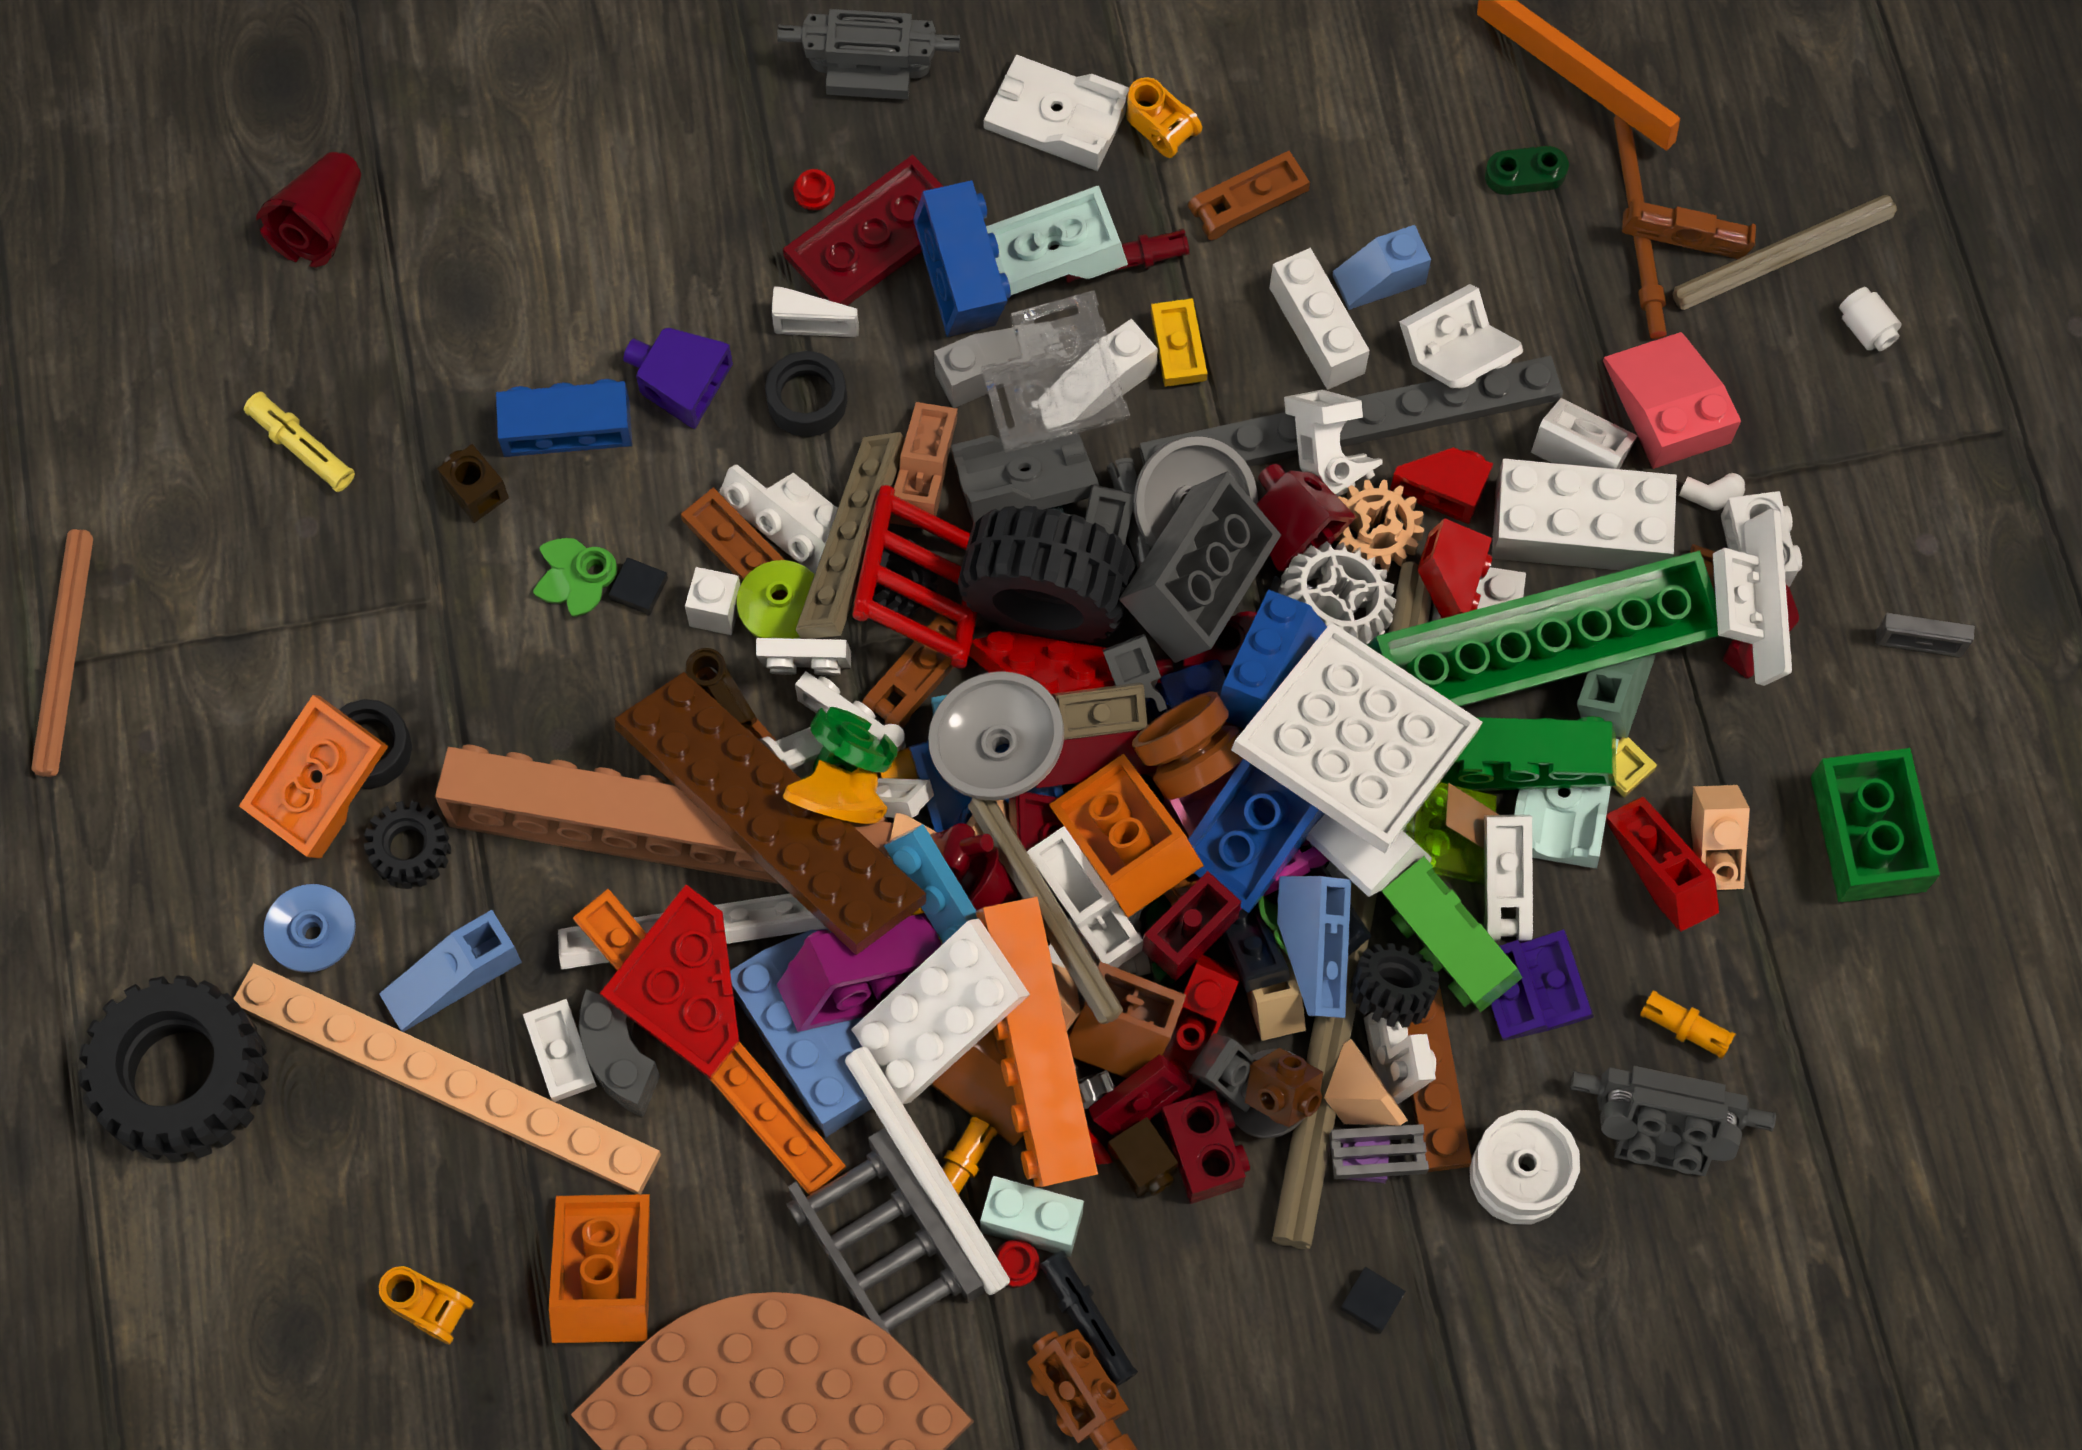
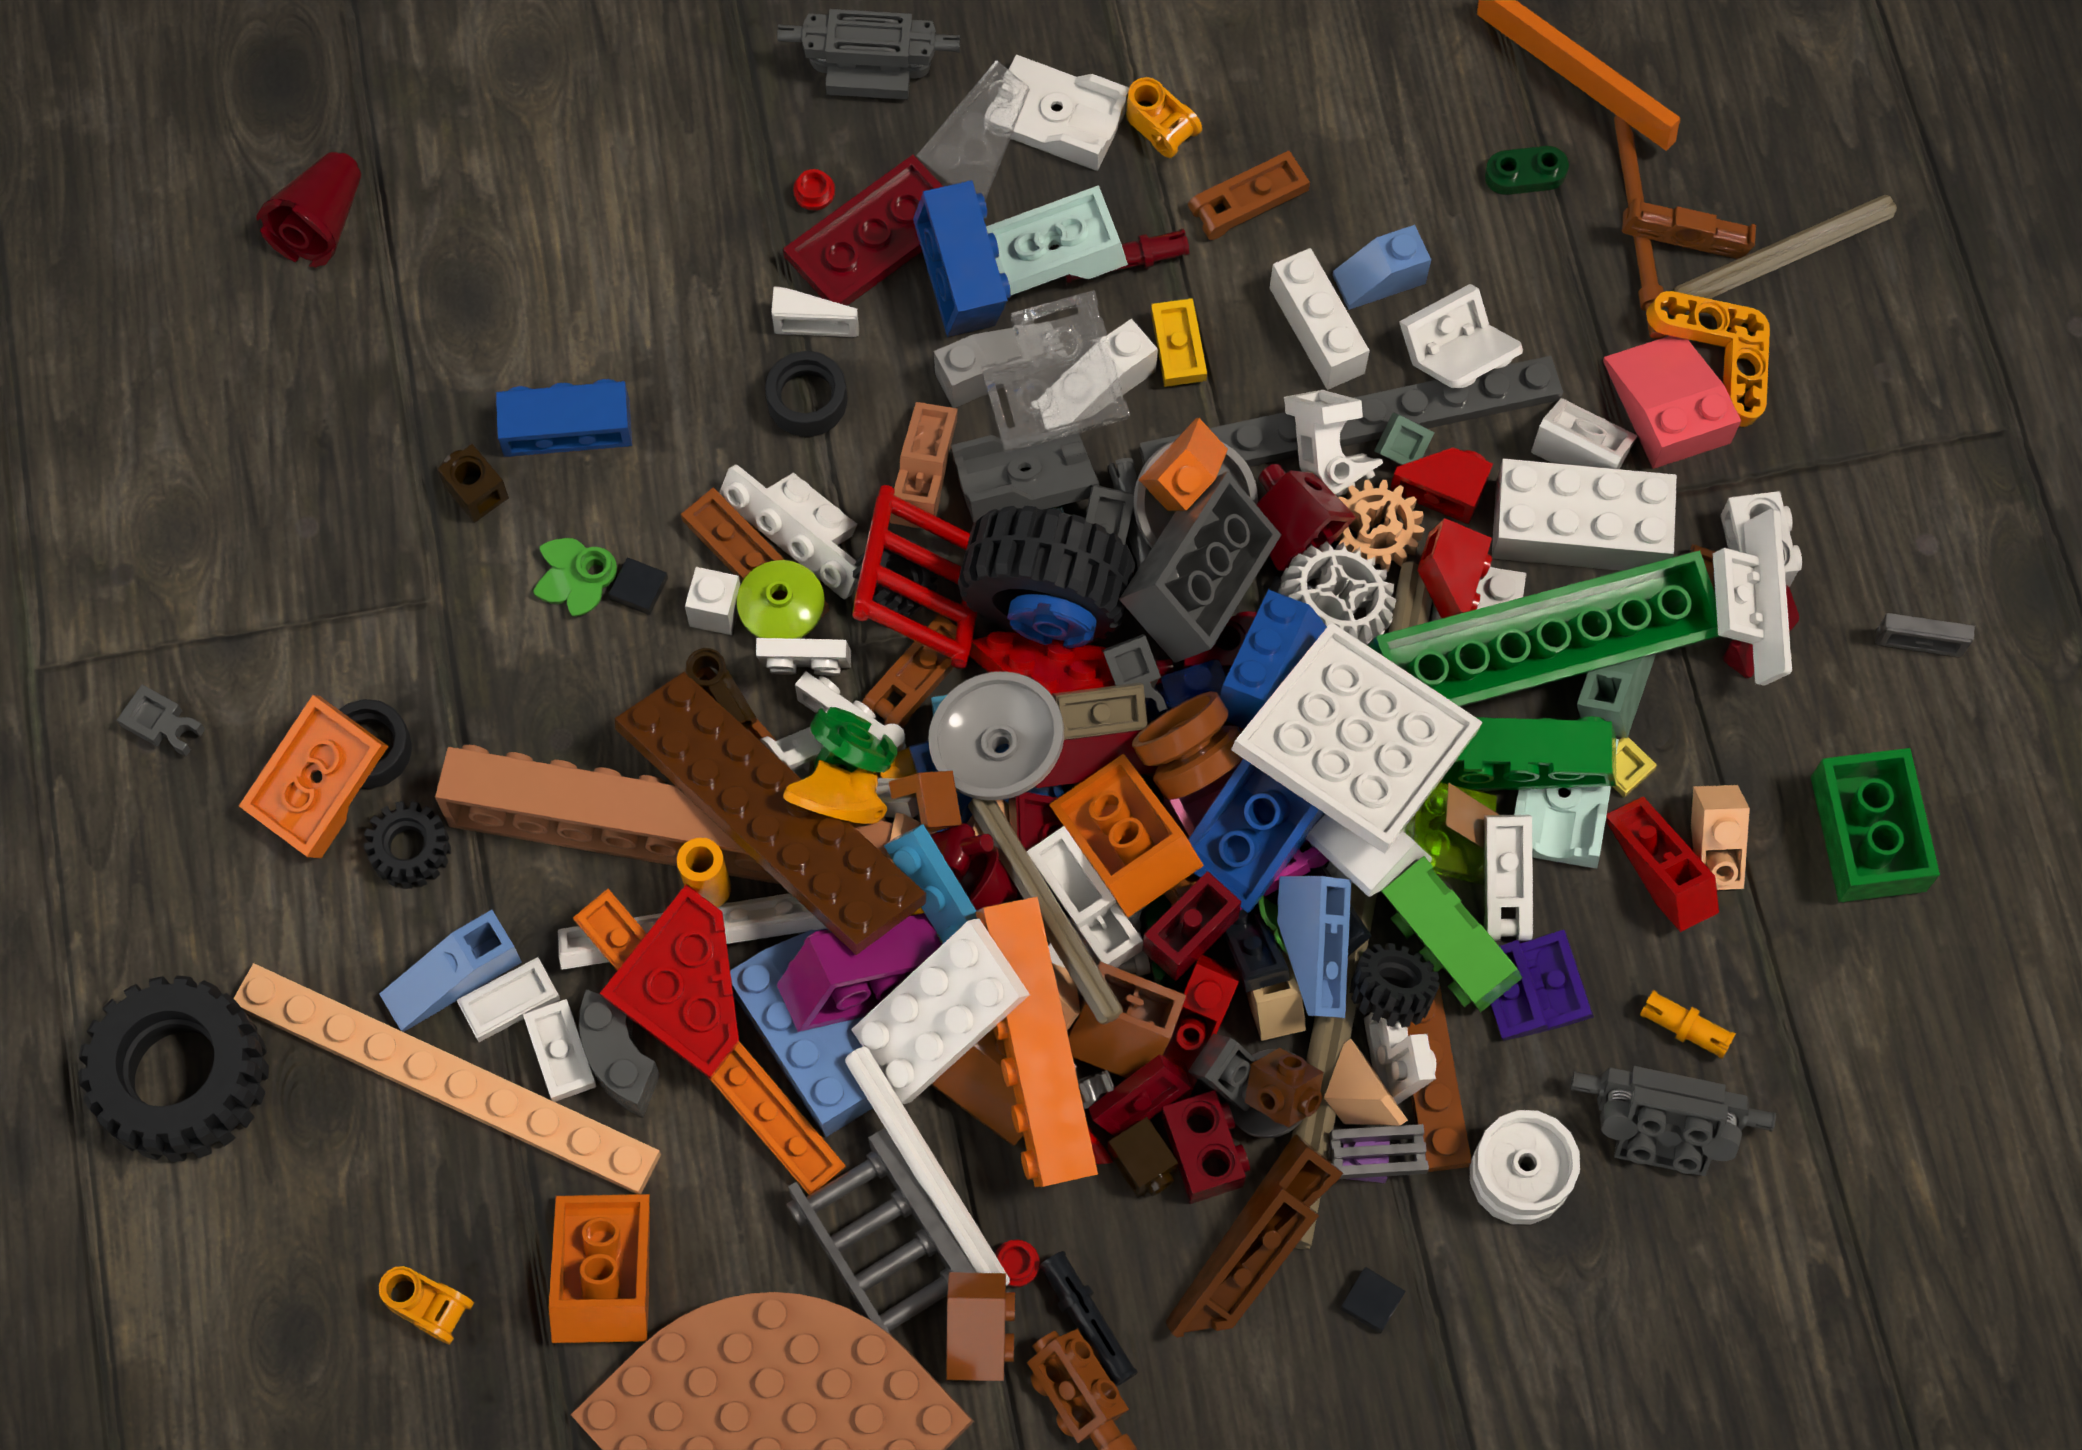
(62, 653): nougat axle -> none
(157, 718): none -> dark grey plate
(285, 430): light yellow pin -> none
(297, 912): medium blue dish -> none
(507, 999): none -> white tile
(680, 372): dark purple torso -> none
(704, 870): none -> light orange brick
(844, 551): dark tan tile -> none
(934, 795): none -> dark orange panel
(963, 1160): light orange pin -> none
(977, 131): none -> clear wing
(977, 1326): none -> dark orange brick
(1031, 1215): light aqua brick -> none
(1050, 618): none -> blue tile
(1185, 467): none -> orange slope
(1256, 1241): none -> reddish brown wedge
(1403, 440): none -> sand green plate
(1715, 494): white arm -> none
(1736, 342): none -> light orange beam
(1870, 319): white brick -> none

